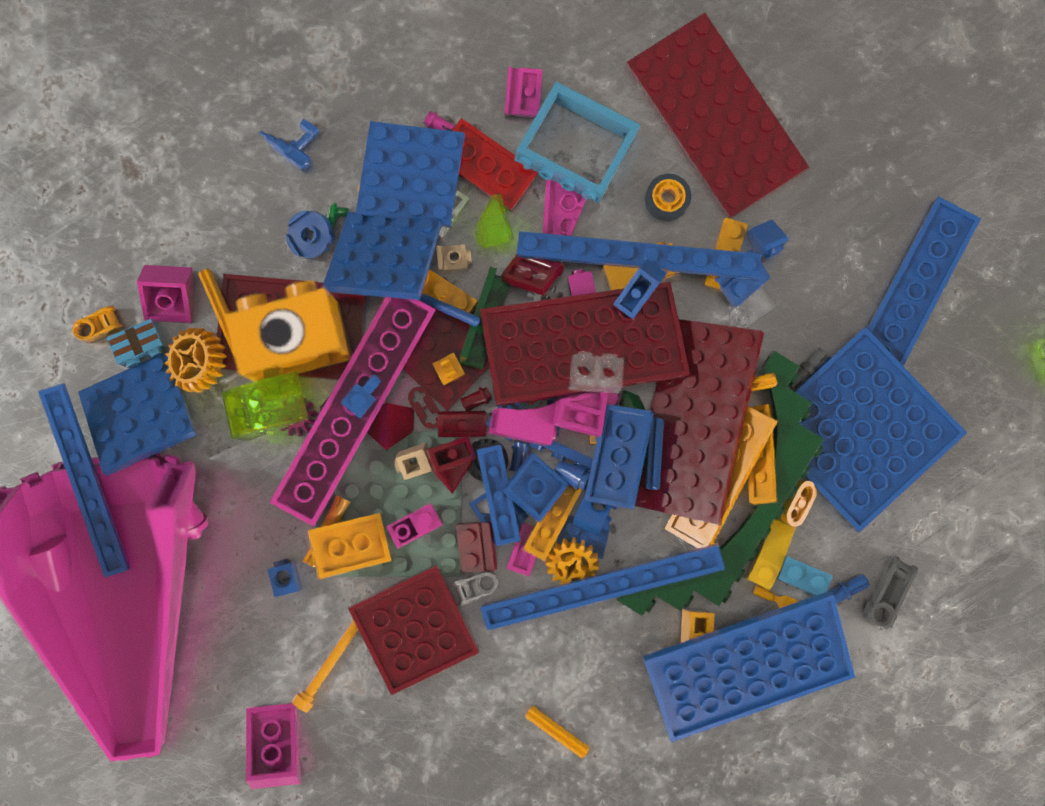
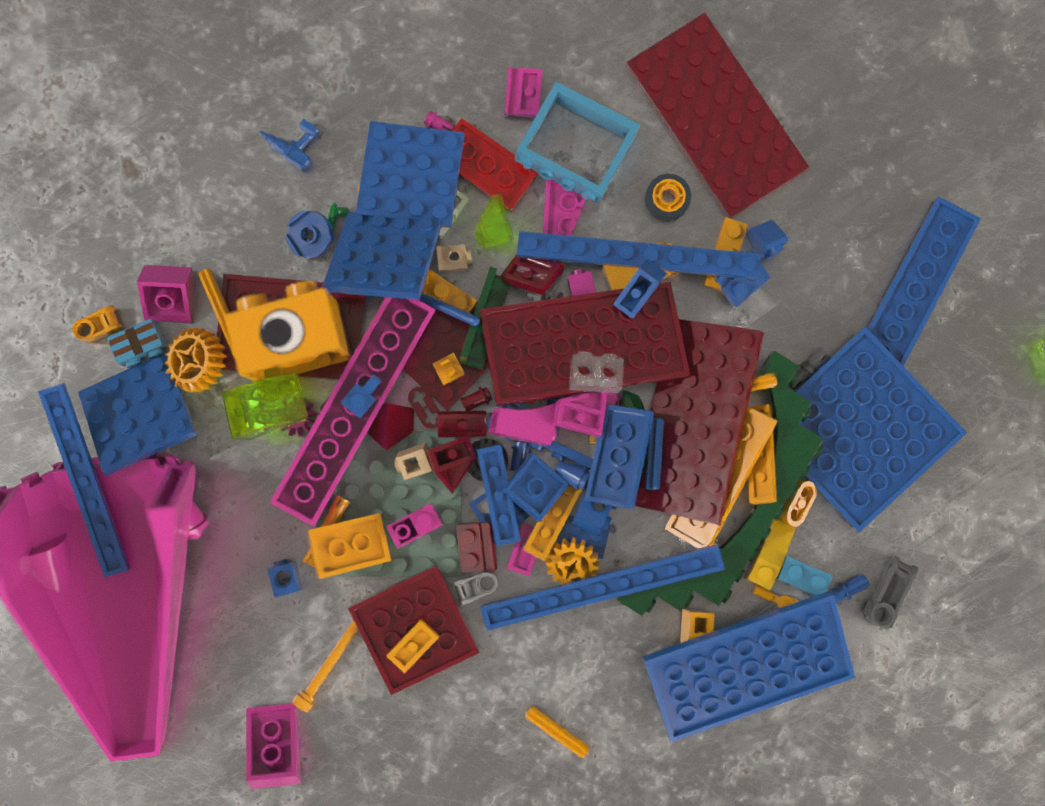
(412, 645): none -> light orange plate

